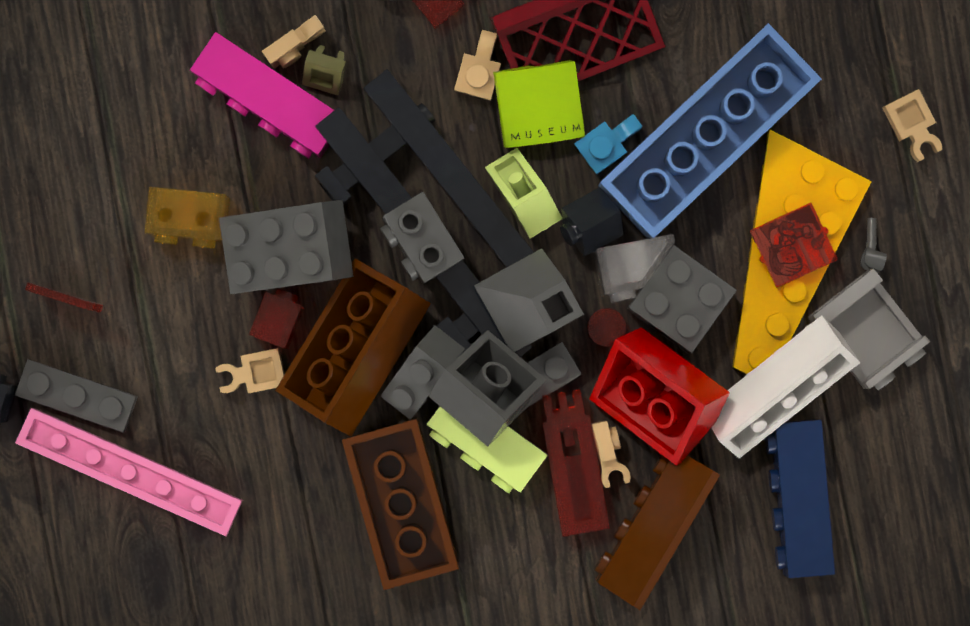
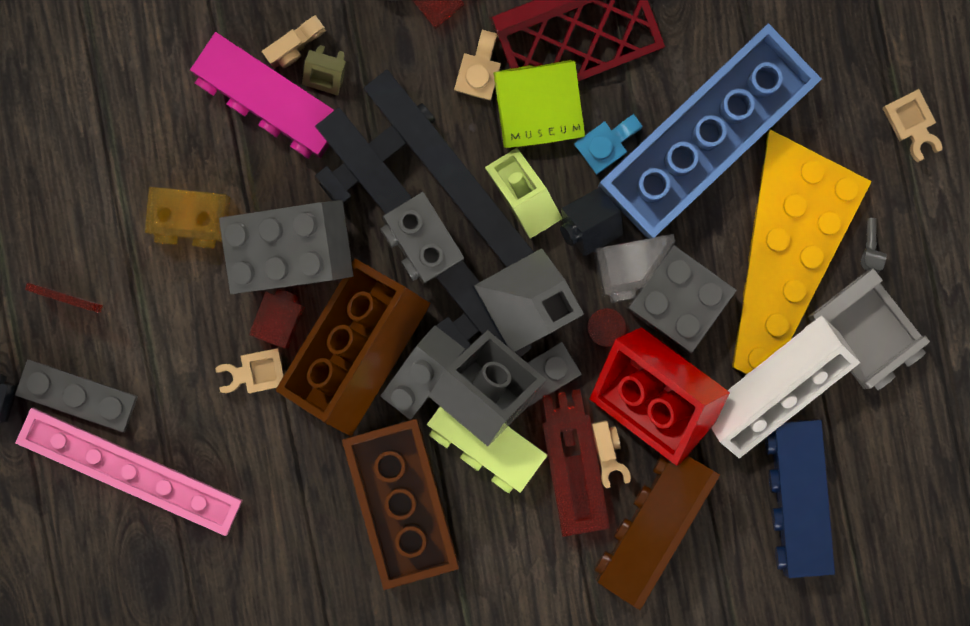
(793, 245): clear red piece -> none

